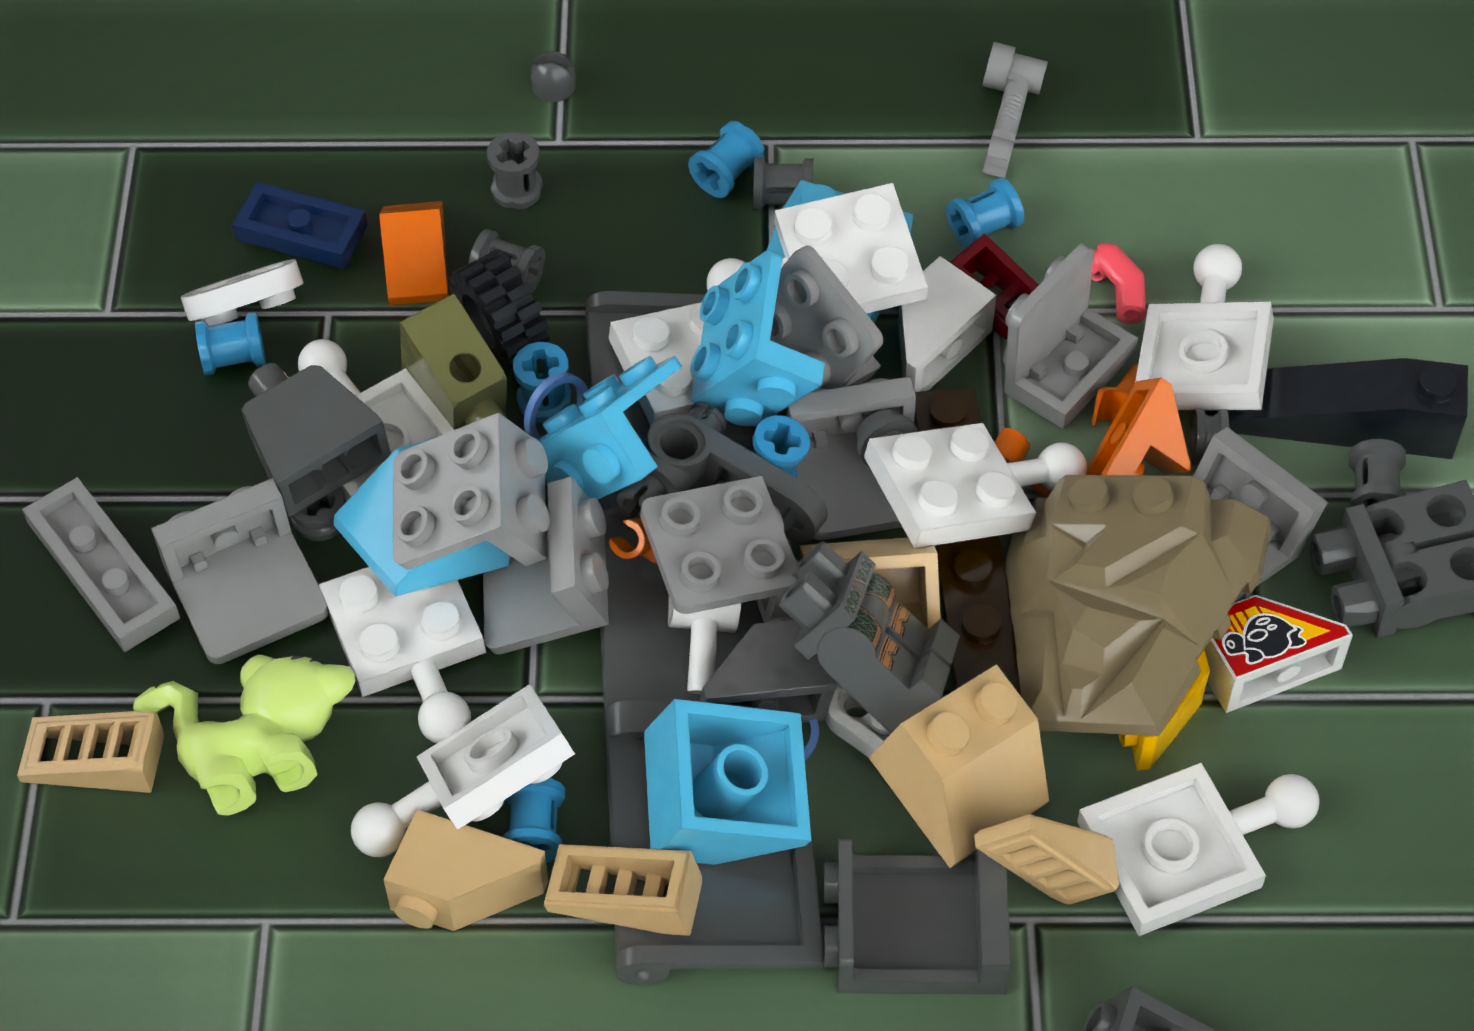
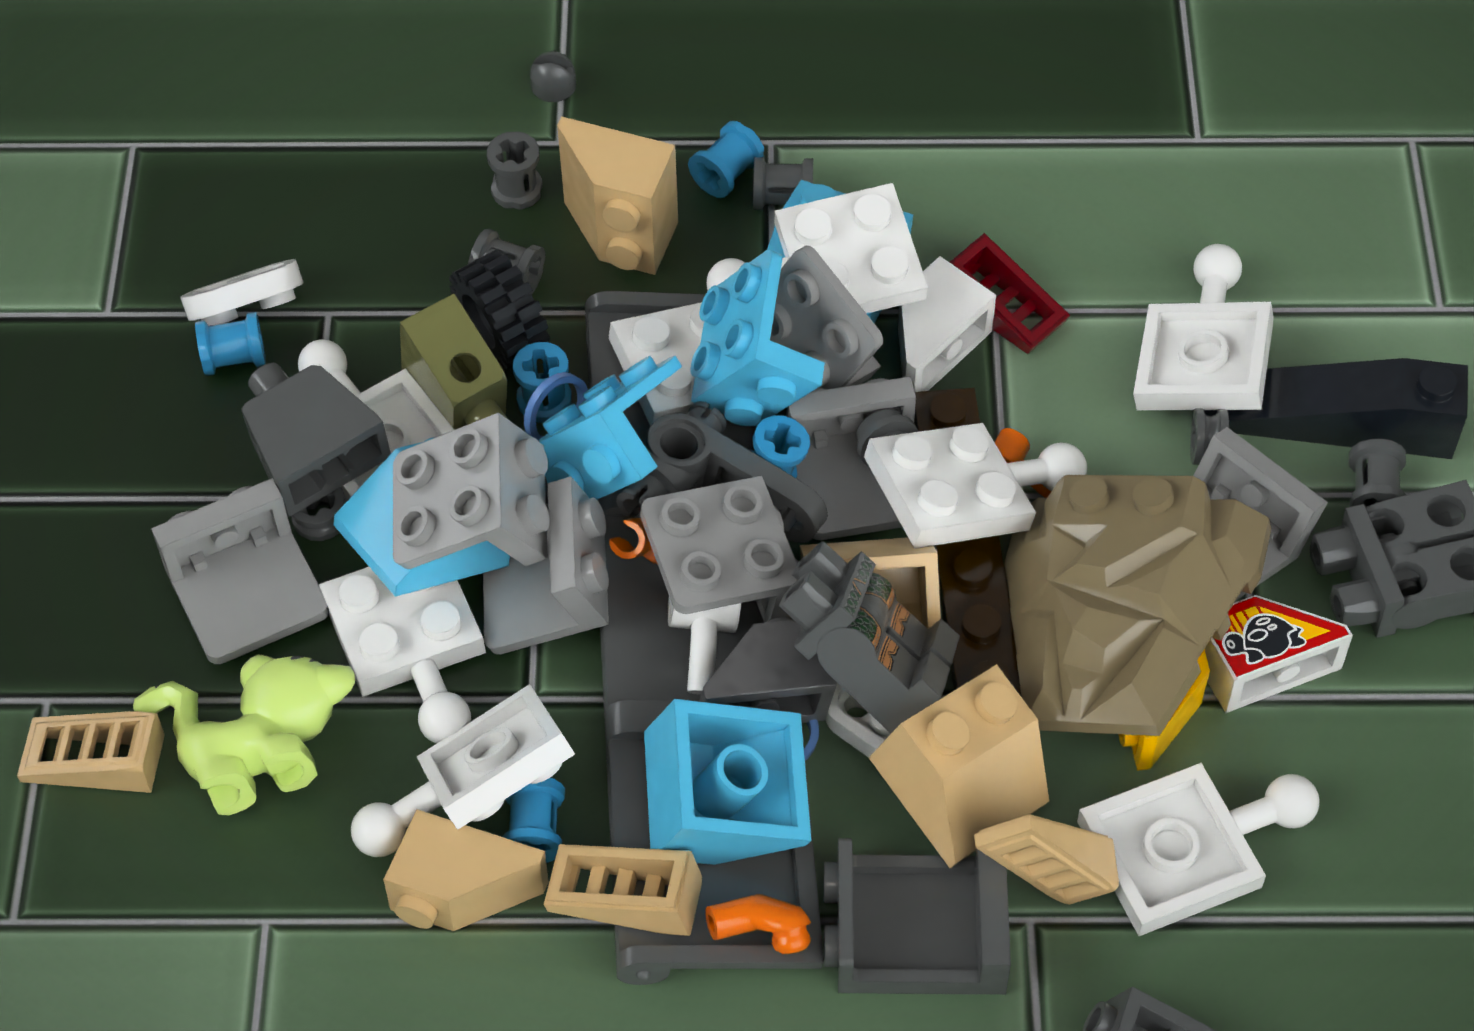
(101, 564): light grey plate -> none
(300, 225): dark blue plate -> none
(414, 252): orange slope -> none
(619, 192): none -> tan slope
(764, 914): none -> orange arm
(985, 212): dark azure bush -> none
(1015, 77): light grey brick -> none
(1059, 346): light grey bracket -> none
(1111, 399): orange hand -> none
(1127, 278): coral arm -> none
(1146, 430): orange slope -> none

